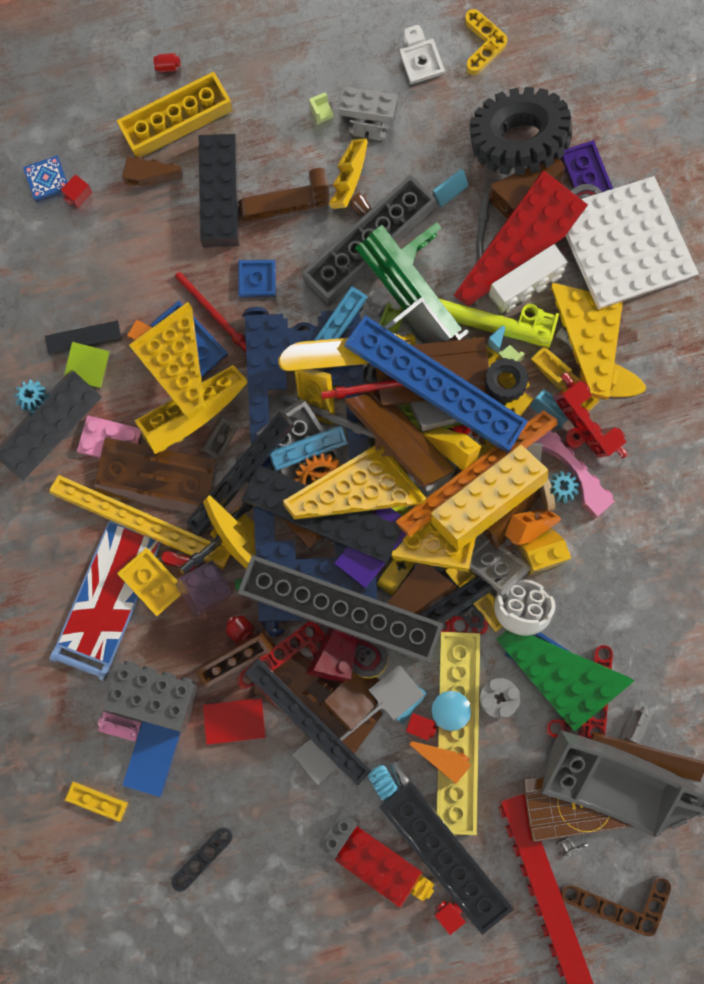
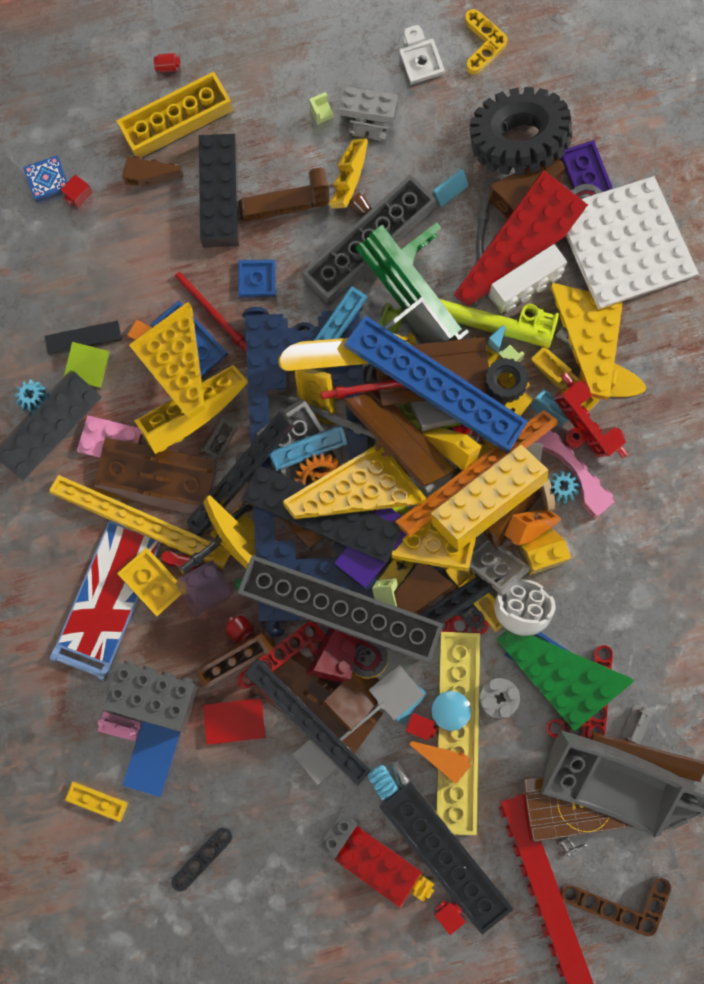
(384, 591): none -> yellowish green panel

